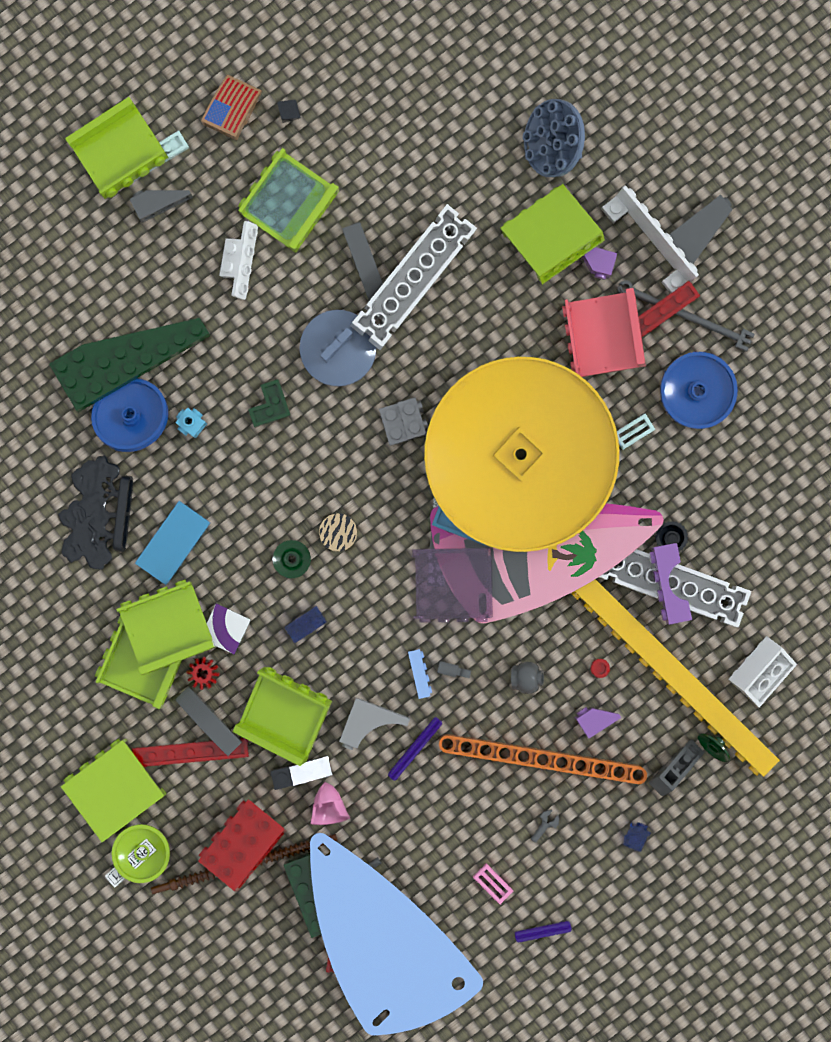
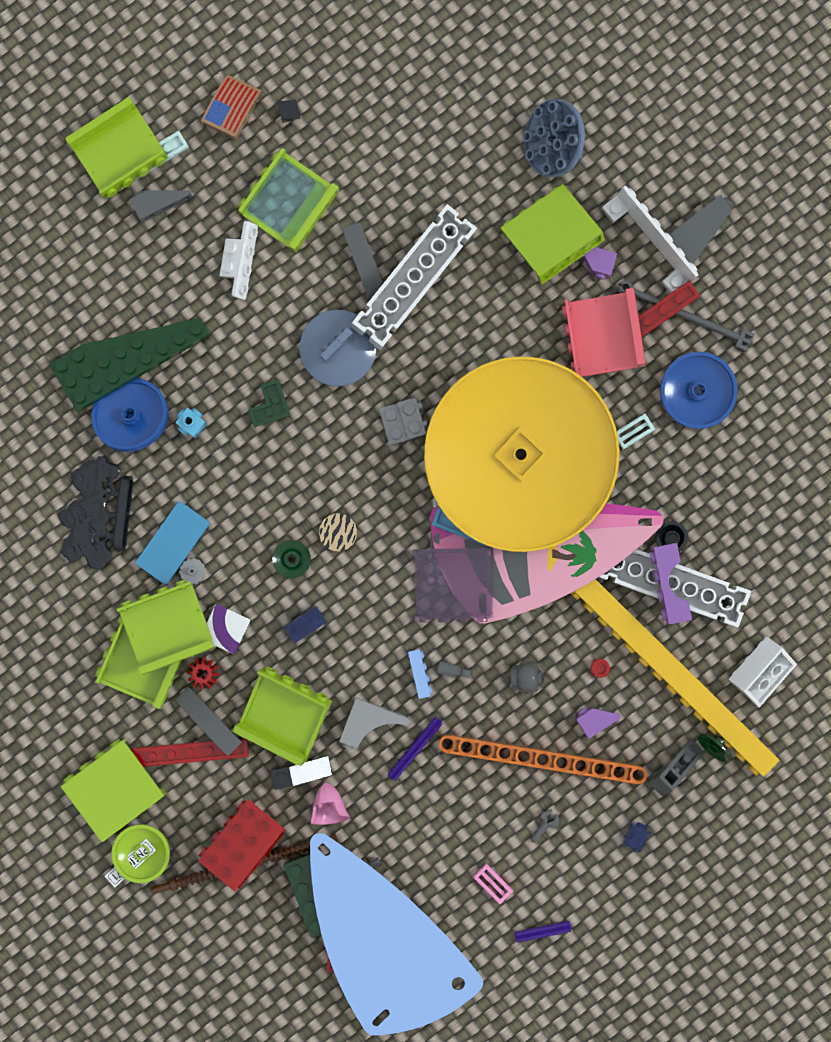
(192, 571): none -> light grey piece

